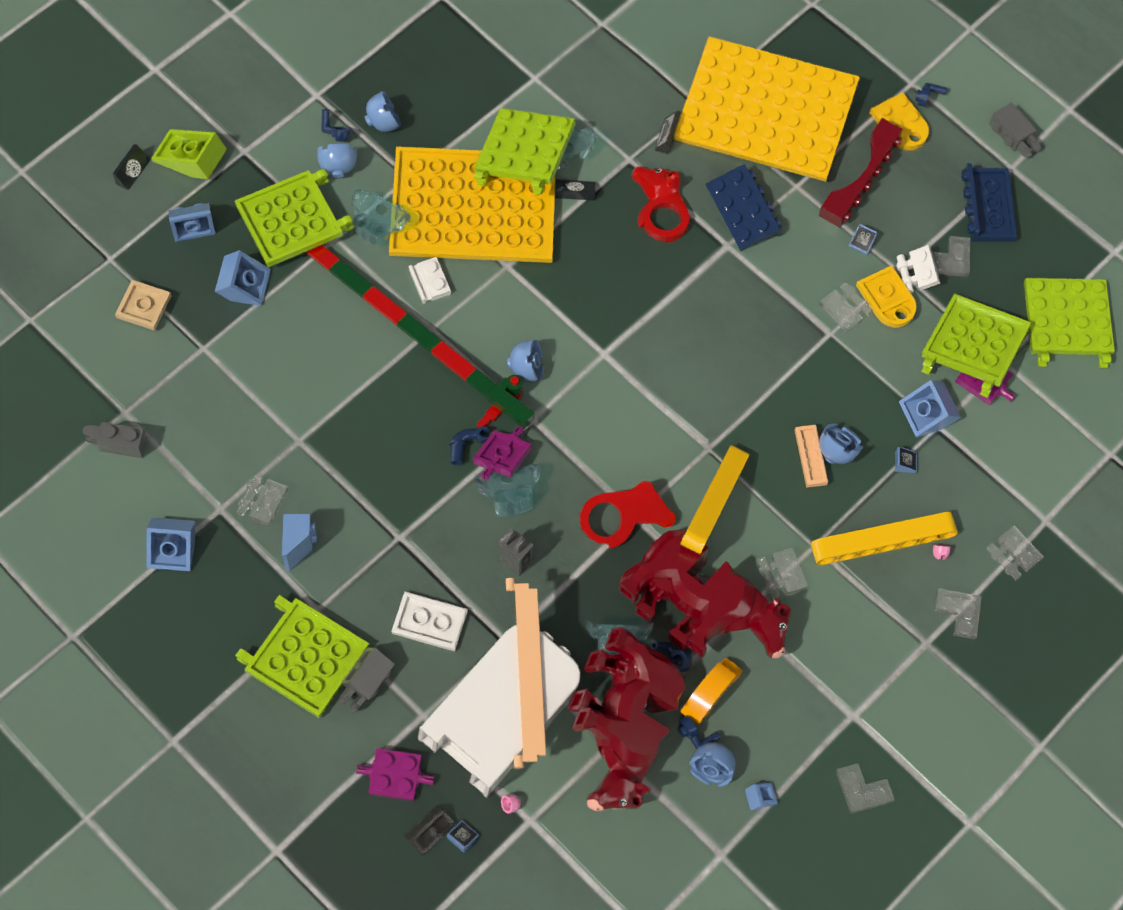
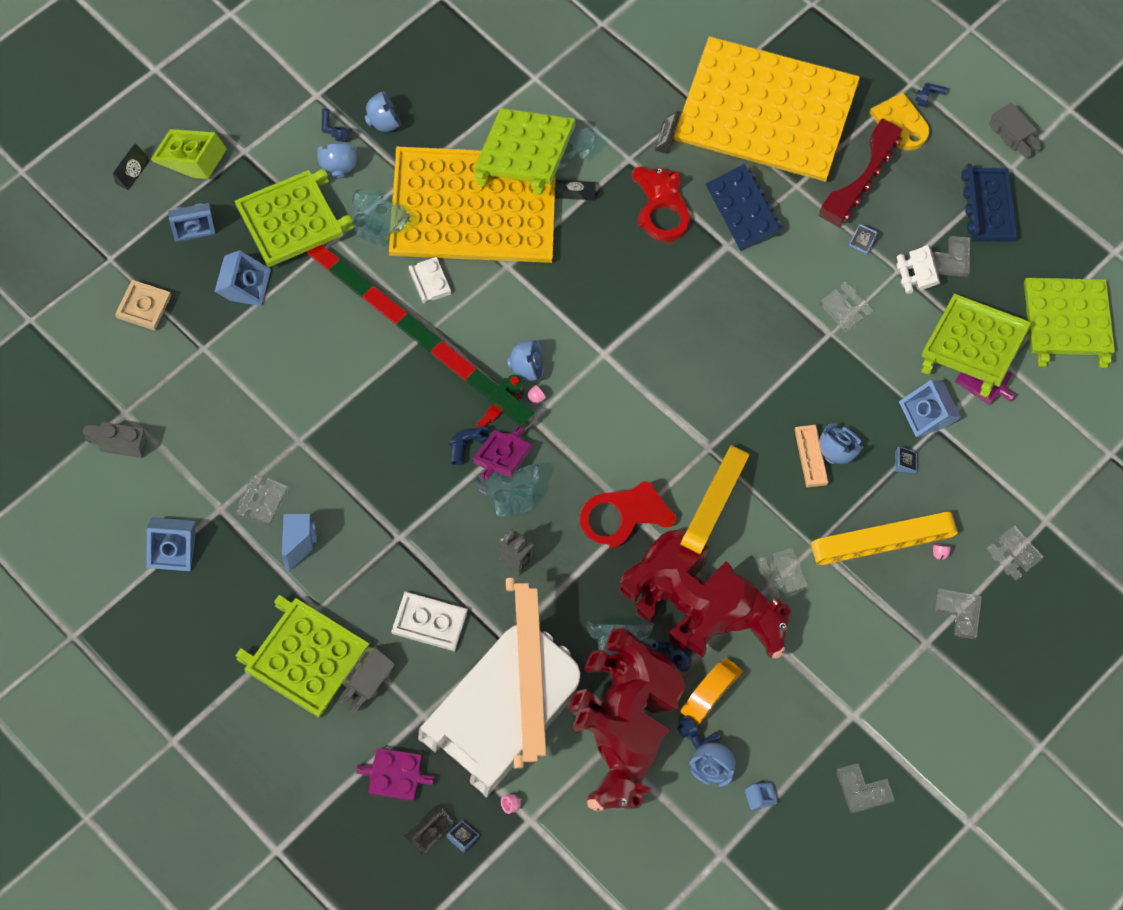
(536, 395): none -> bright pink hinge
(888, 296): yellow plate -> none

